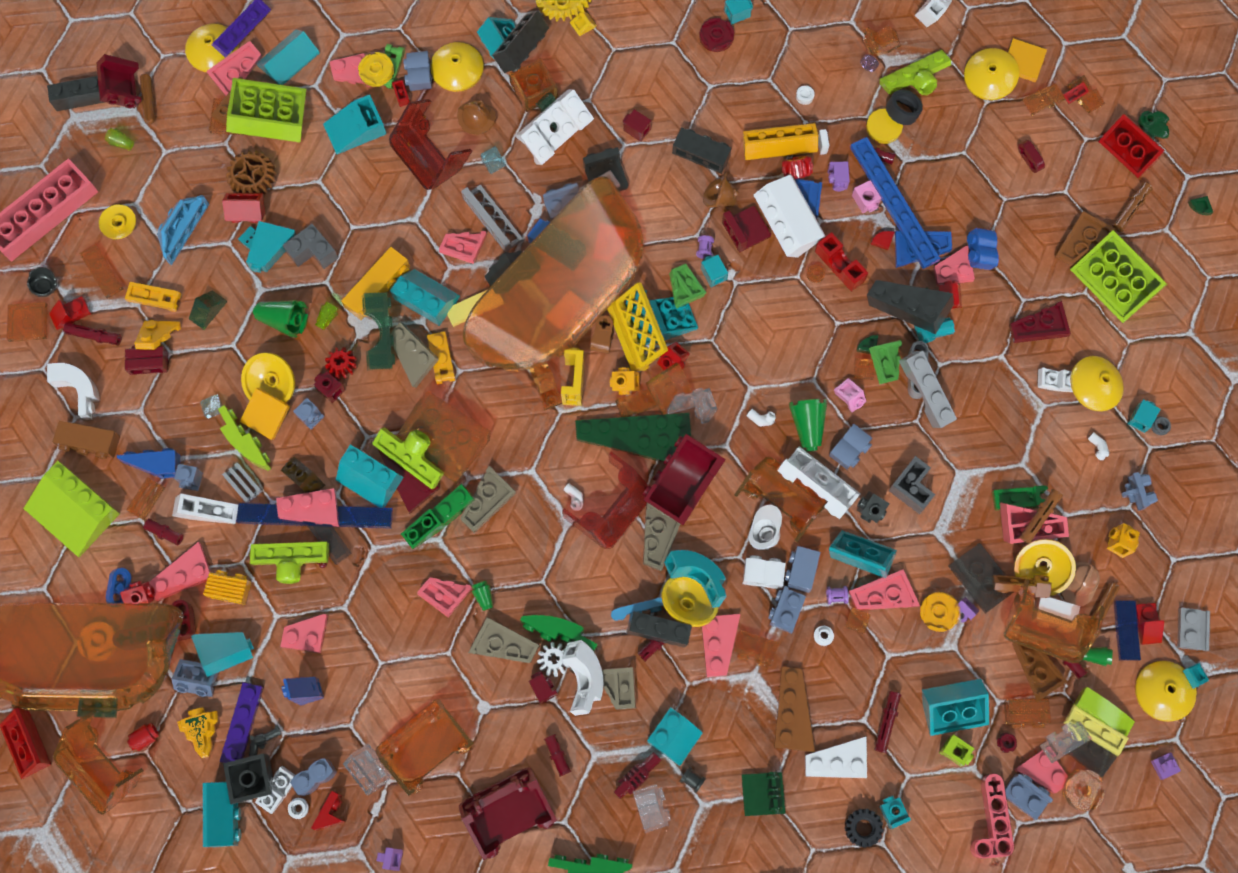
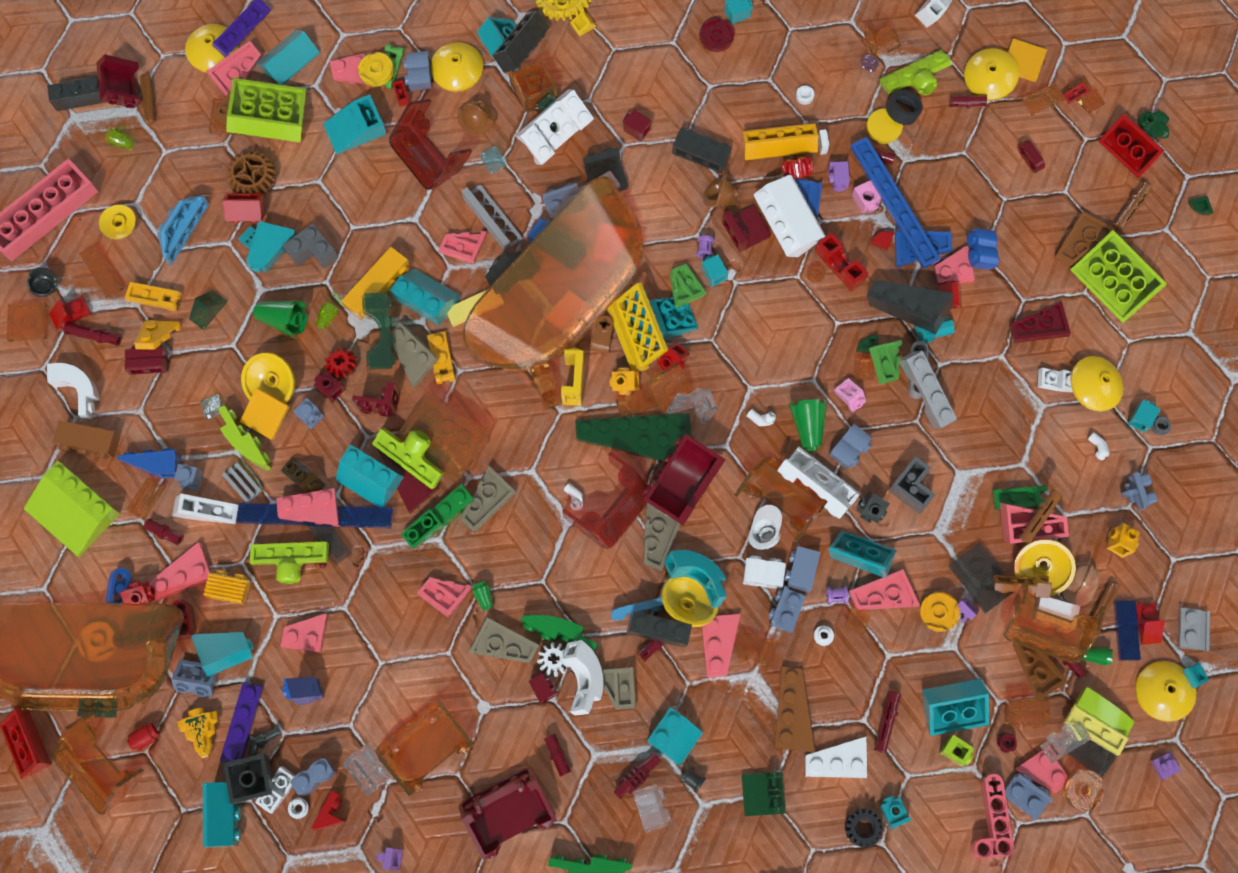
(384, 407): none -> dark red bracket
(968, 101): none -> dark red pin

